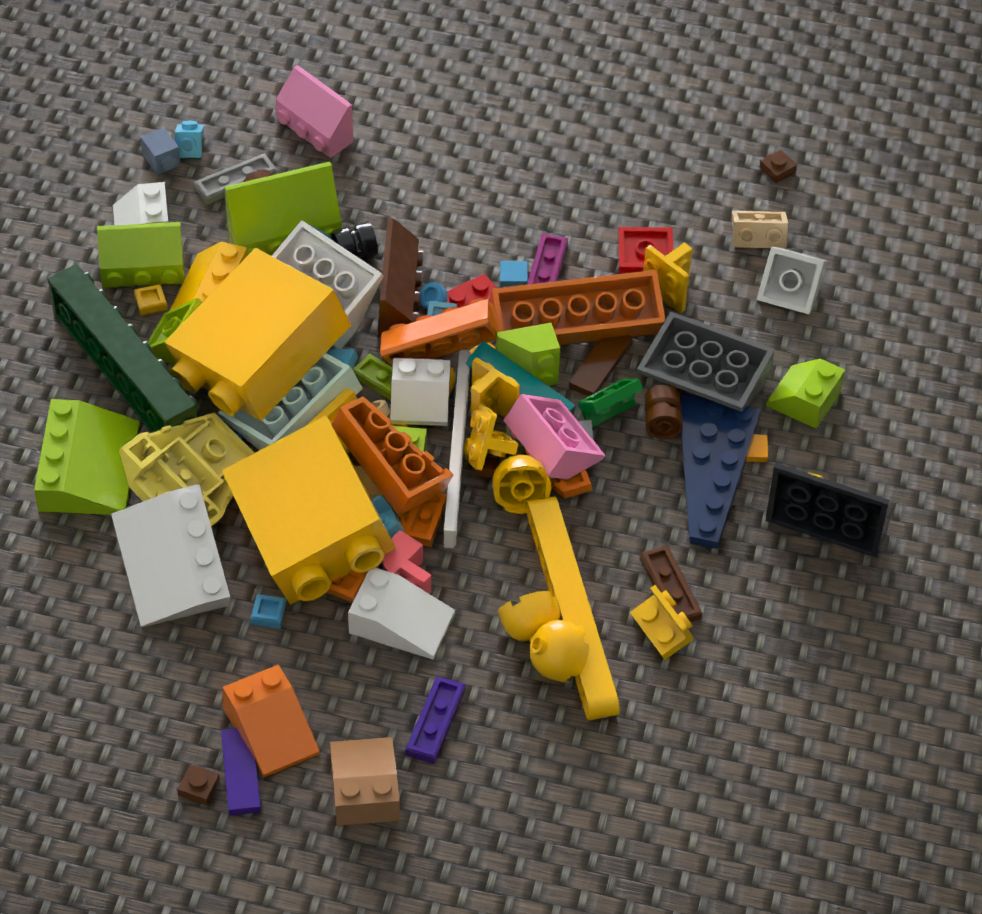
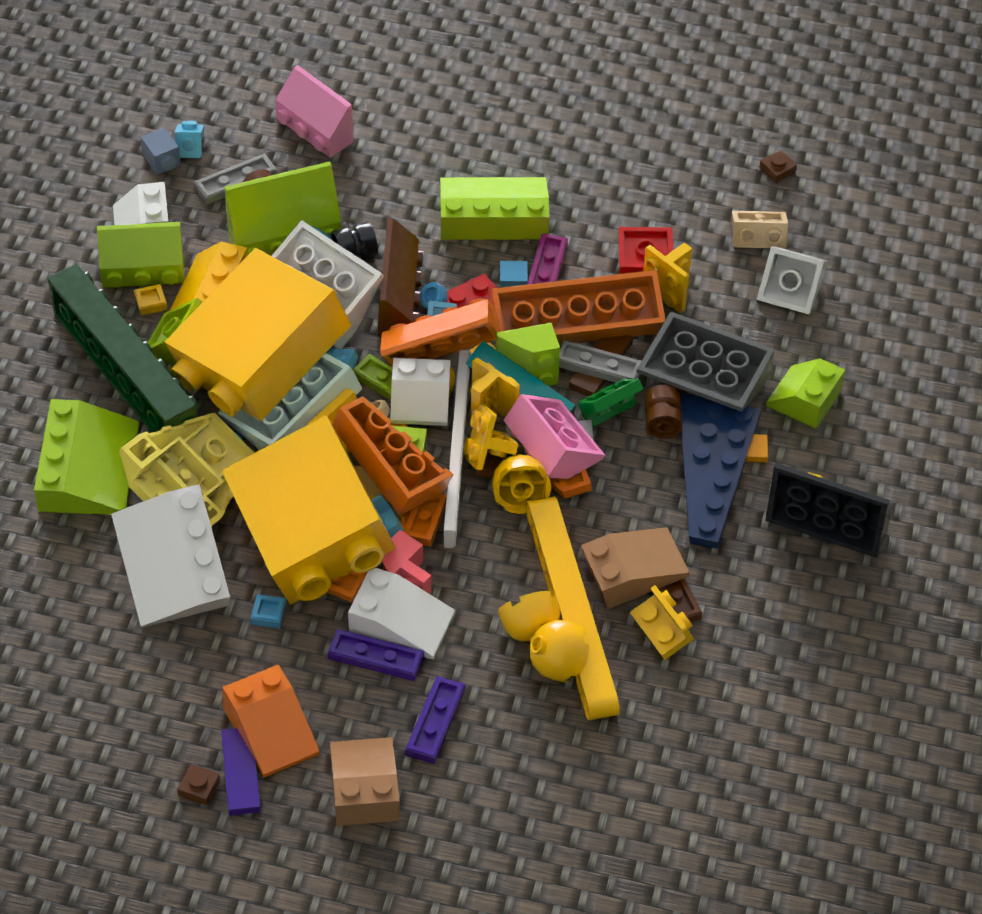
(375, 654): none -> dark purple tile
(494, 208): none -> lime slope
(597, 362): none -> light grey tile
(632, 563): none -> medium nougat slope

